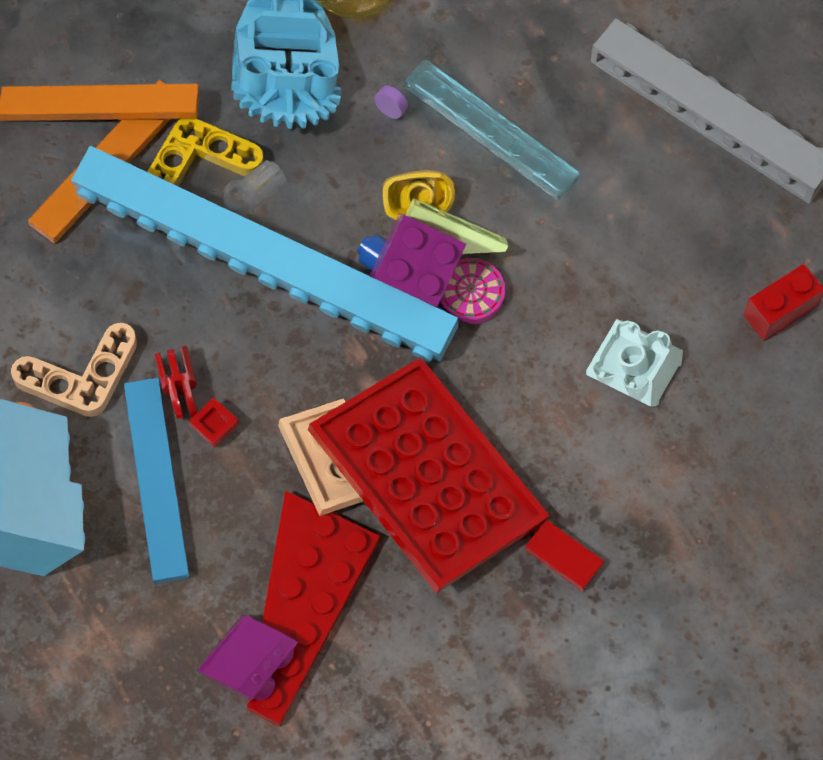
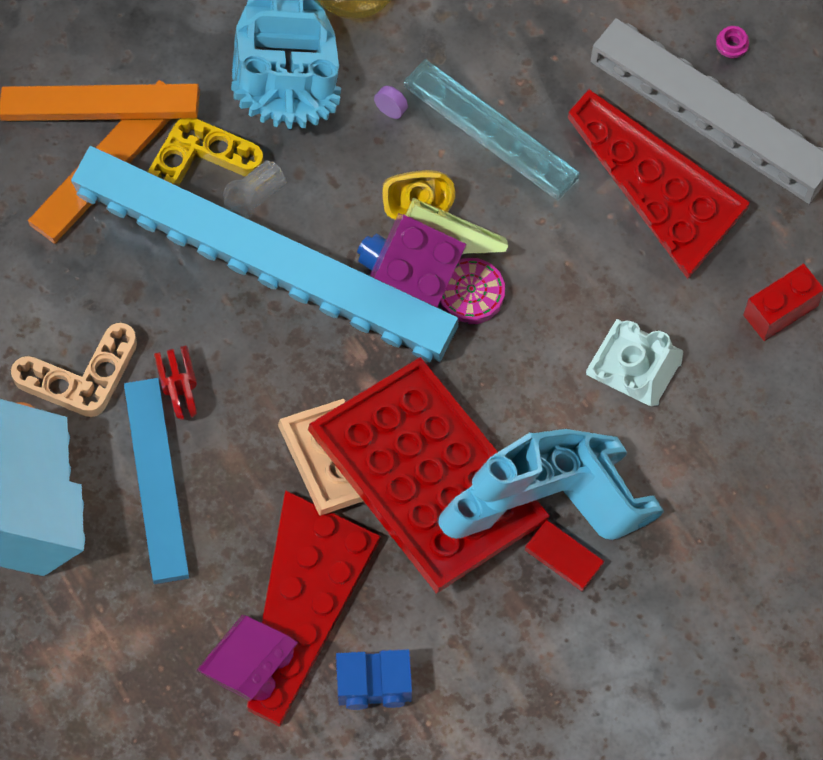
(213, 422): red plate -> none
(374, 679): none -> blue brick
(546, 465): none -> medium azure piece
(672, 194): none -> red wing
(736, 35): none -> dark pink plate

